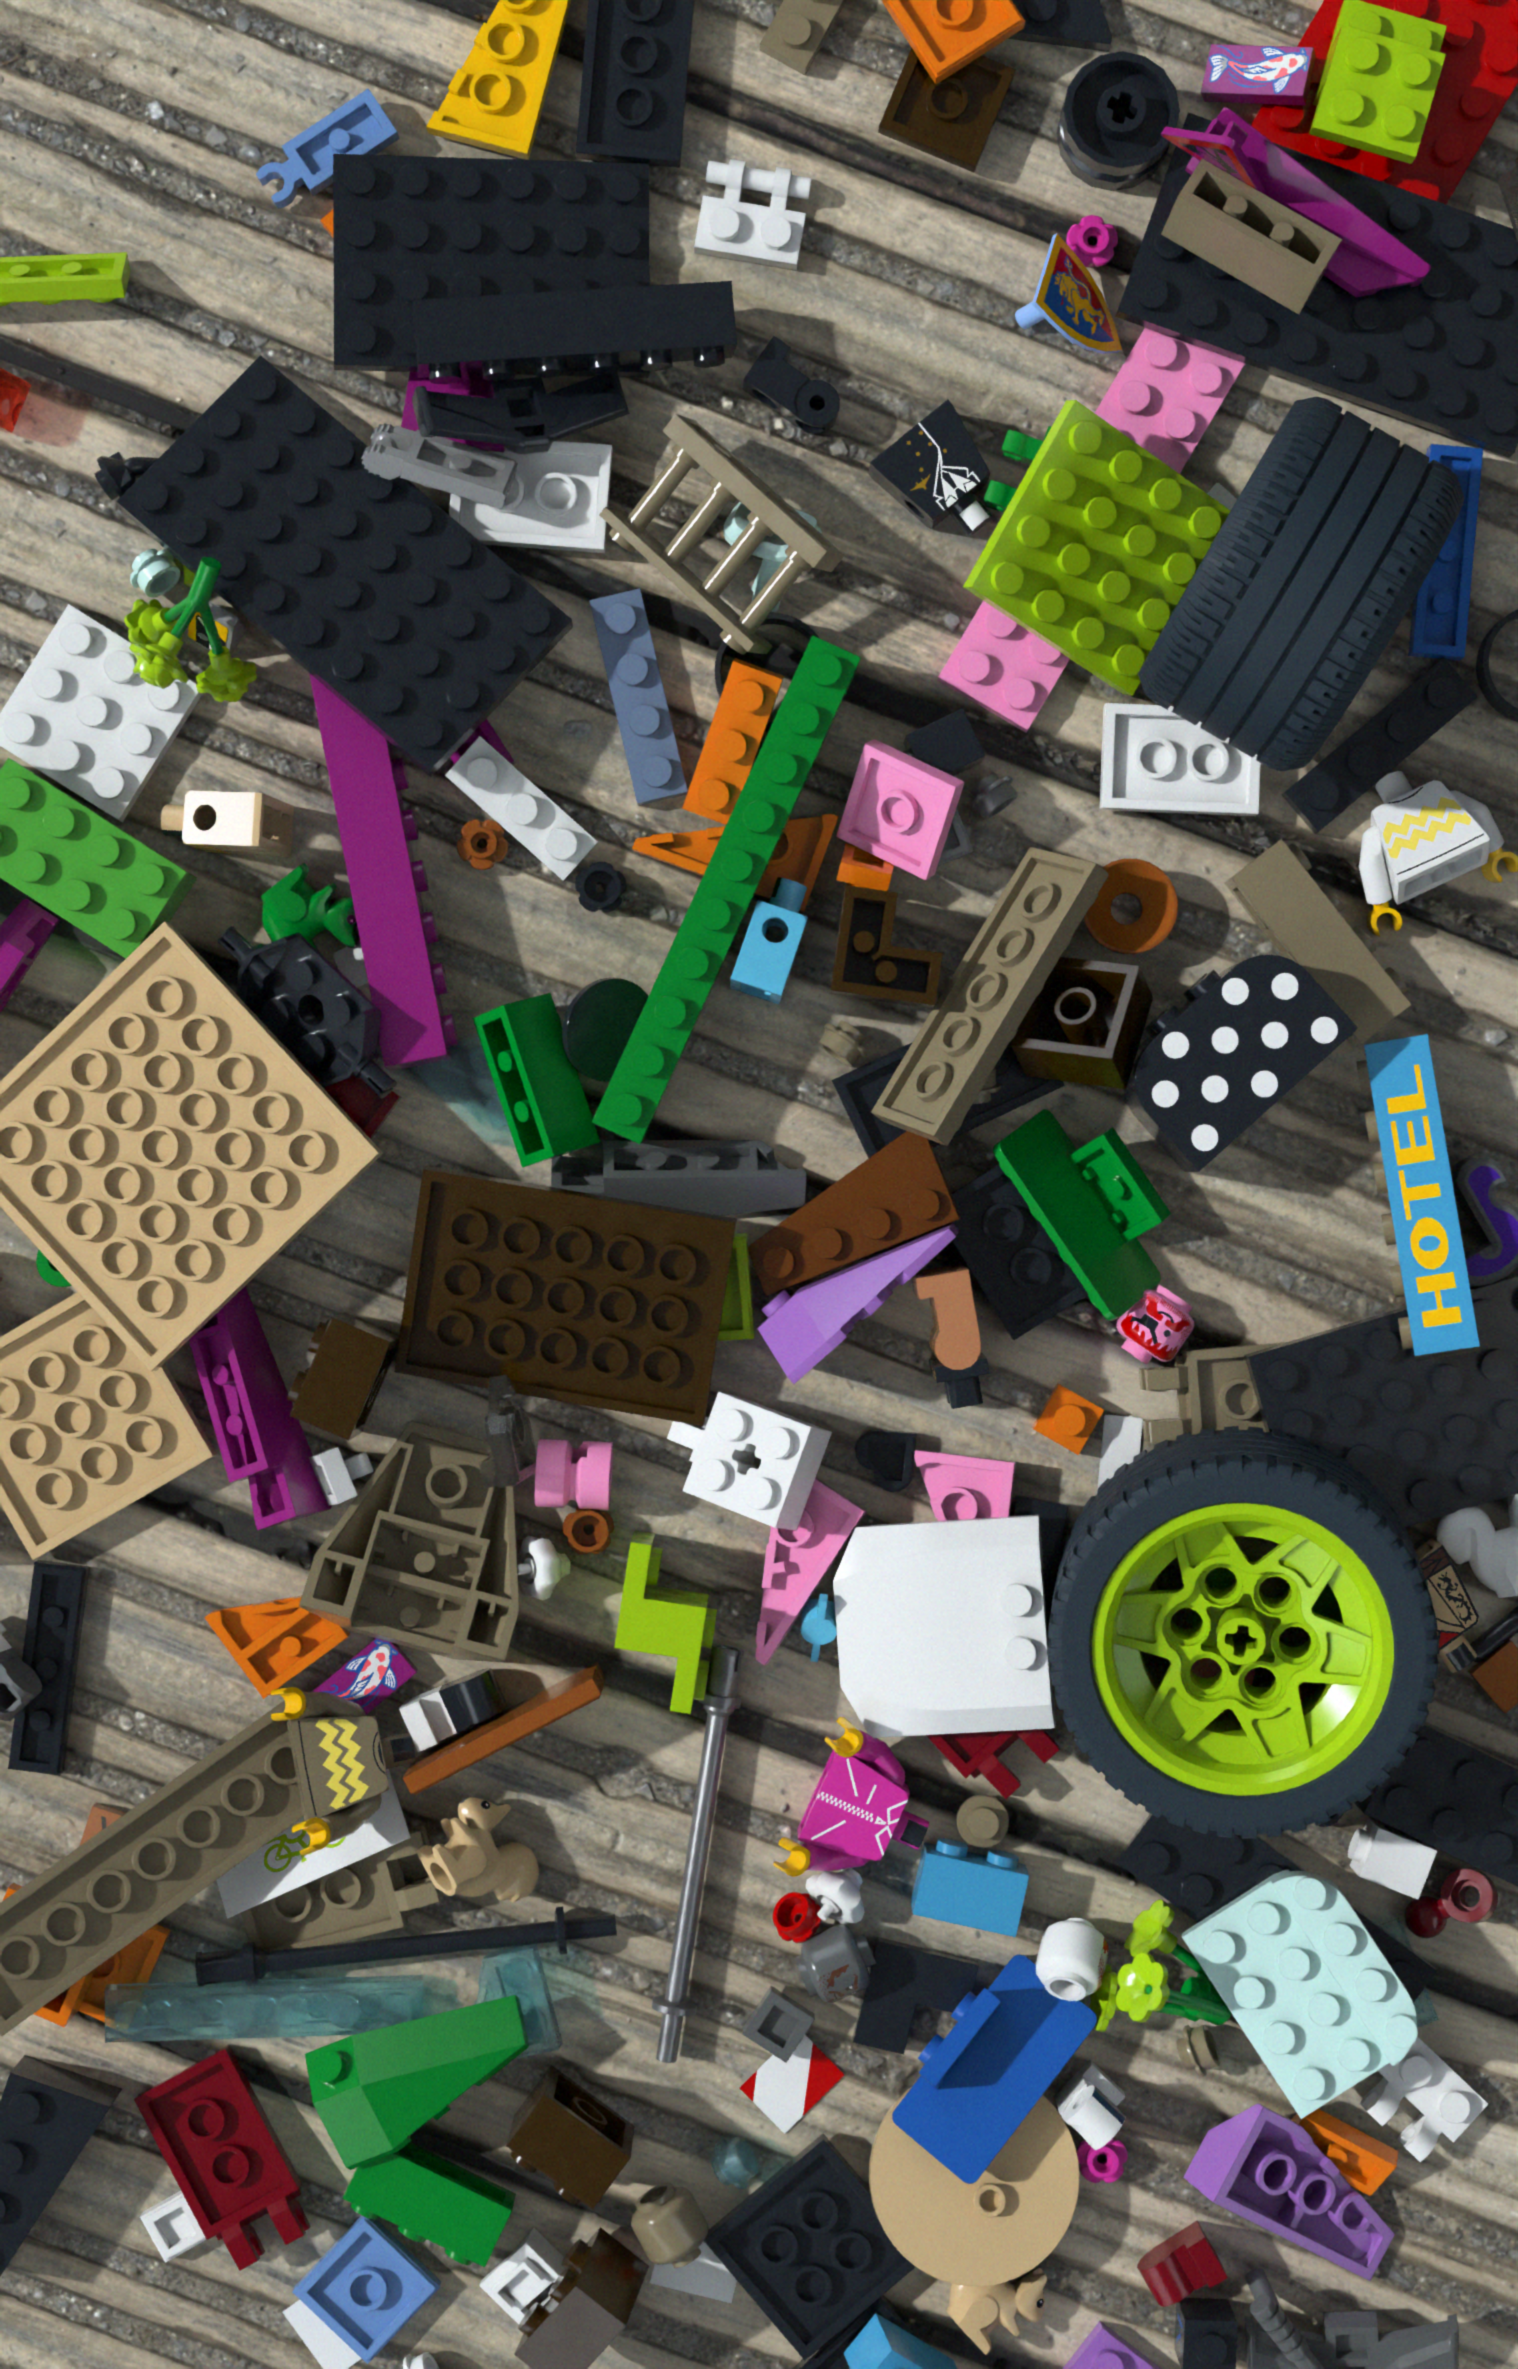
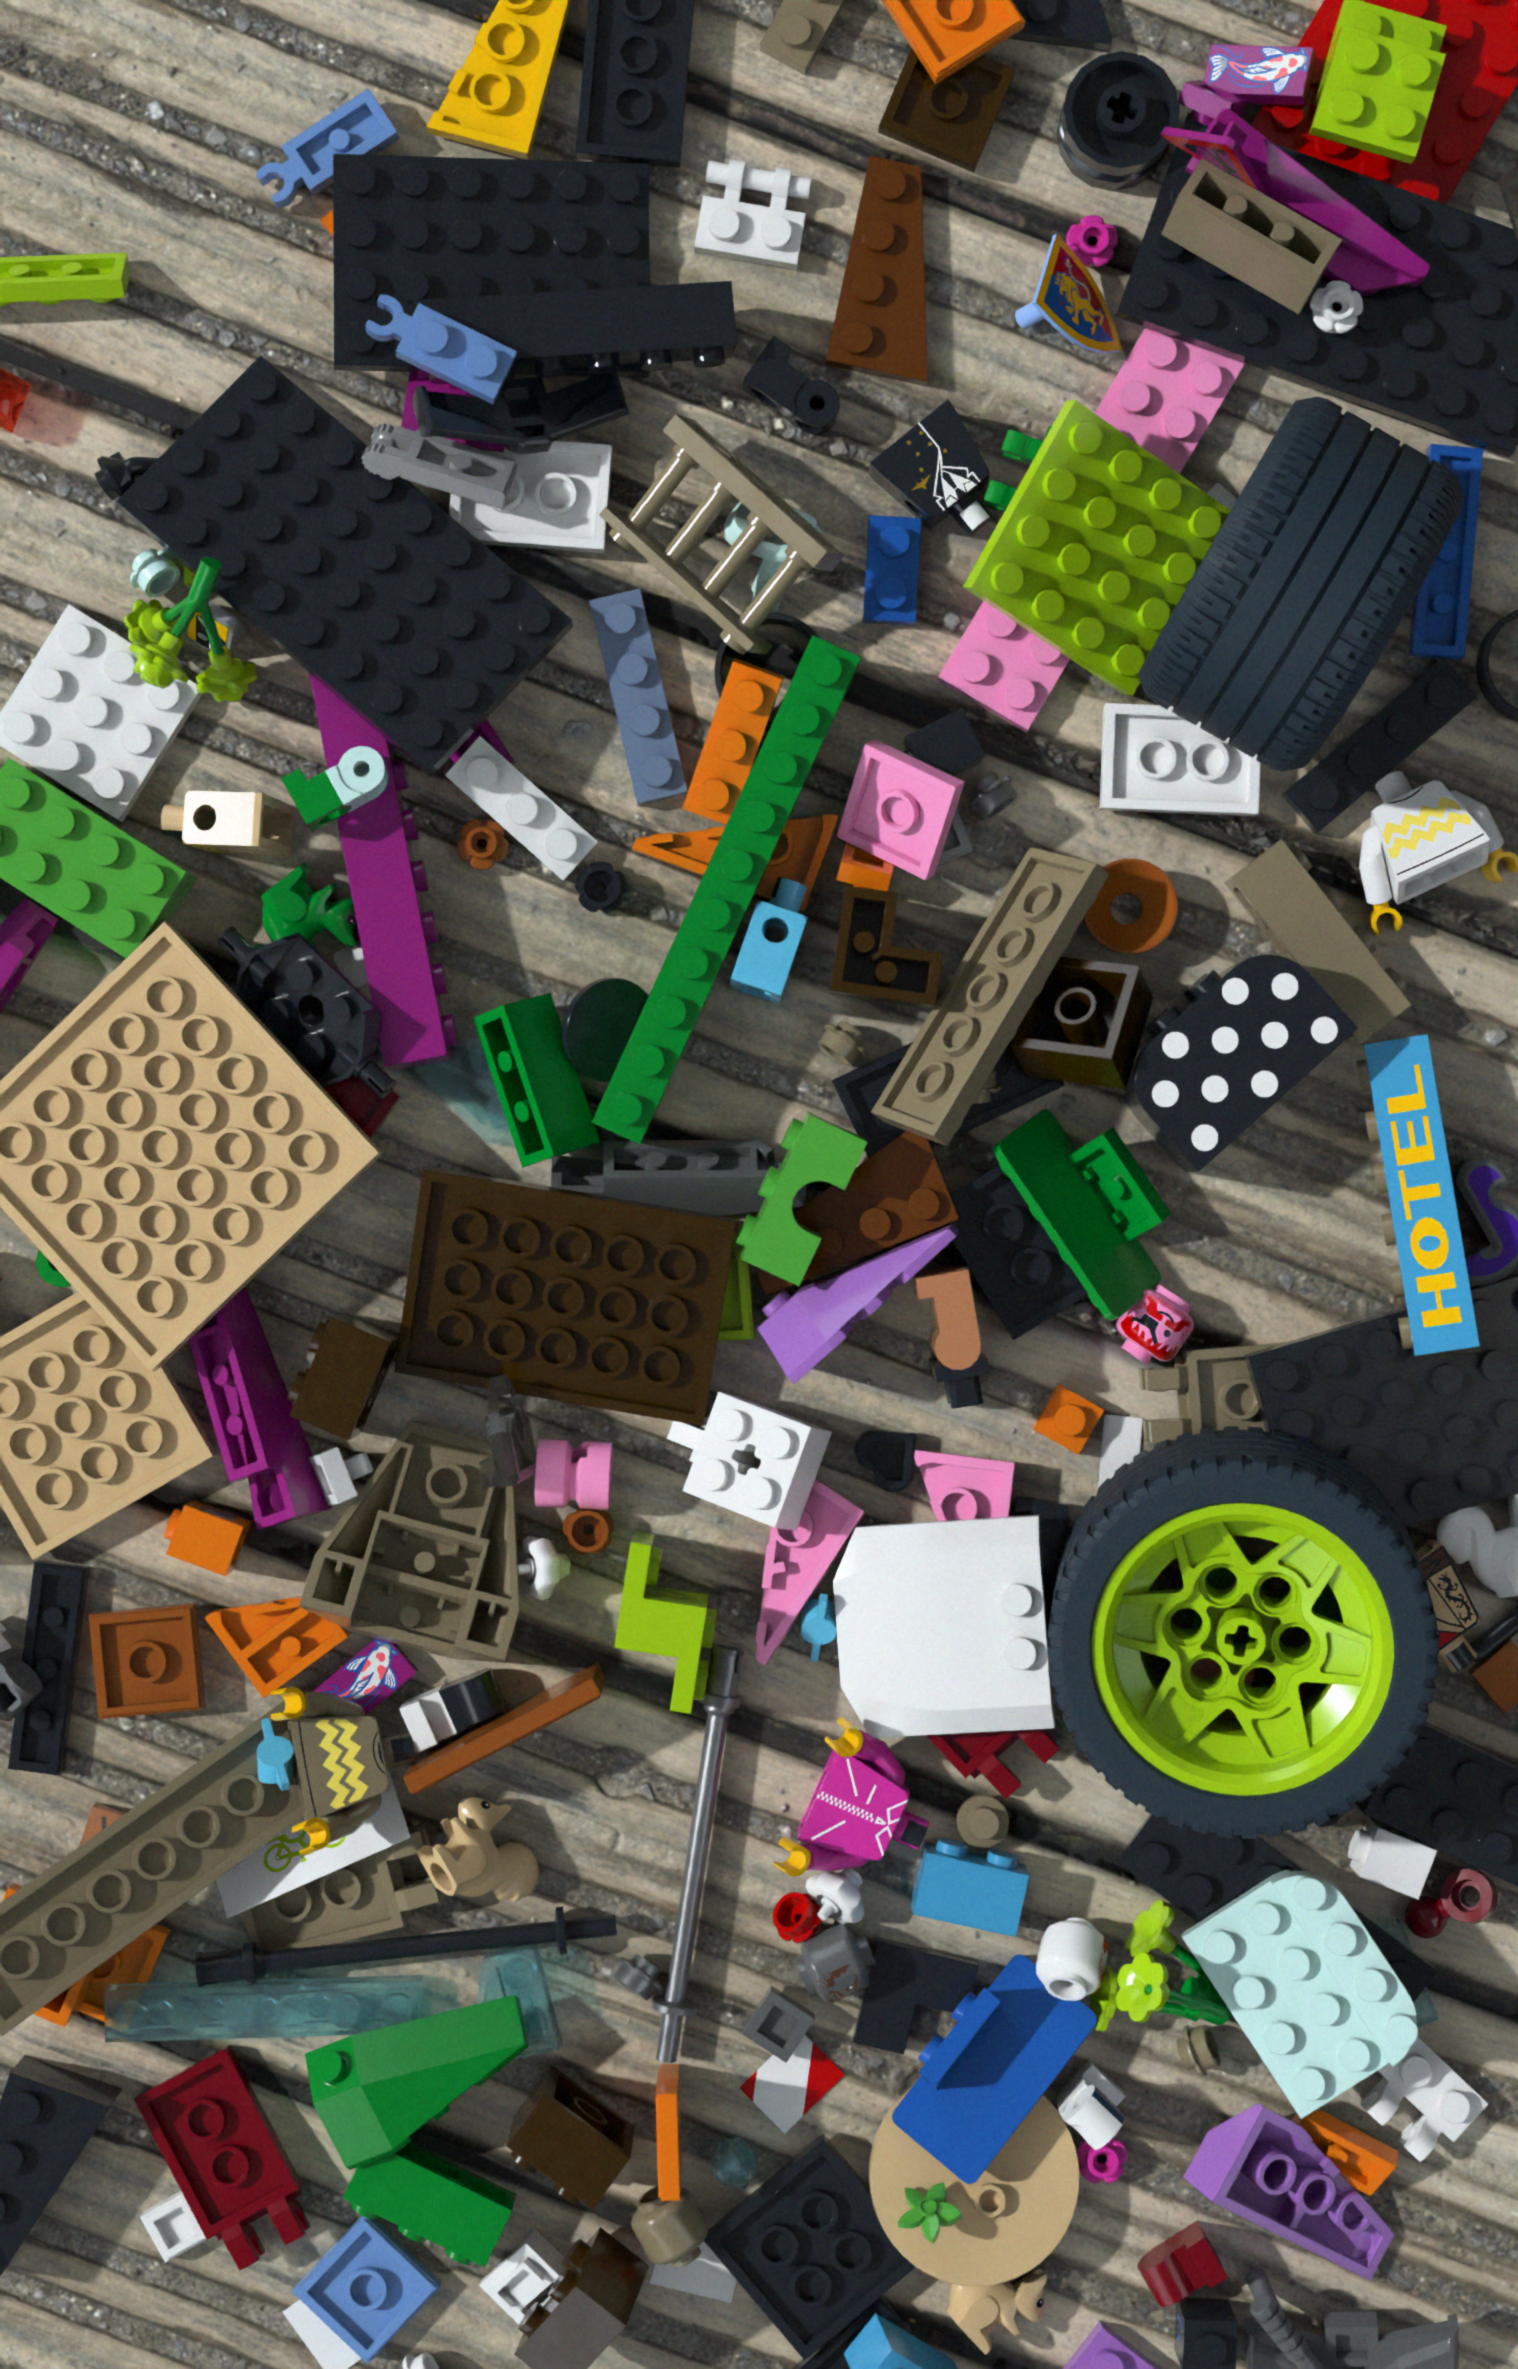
(147, 1660): none -> dark orange plate
(206, 1537): none -> orange brick
(275, 1758): none -> medium azure piece
(339, 789): none -> leg
(446, 348): none -> medium blue plate
(638, 1976): none -> flat silver plate
(669, 2132): none -> orange tile
(815, 1153): none -> bright green arch
(882, 293): none -> reddish brown wing
(891, 570): none -> blue plate
(929, 2211): none -> bright green plant
(1208, 101): none -> magenta plate
(1326, 317): none -> white plate

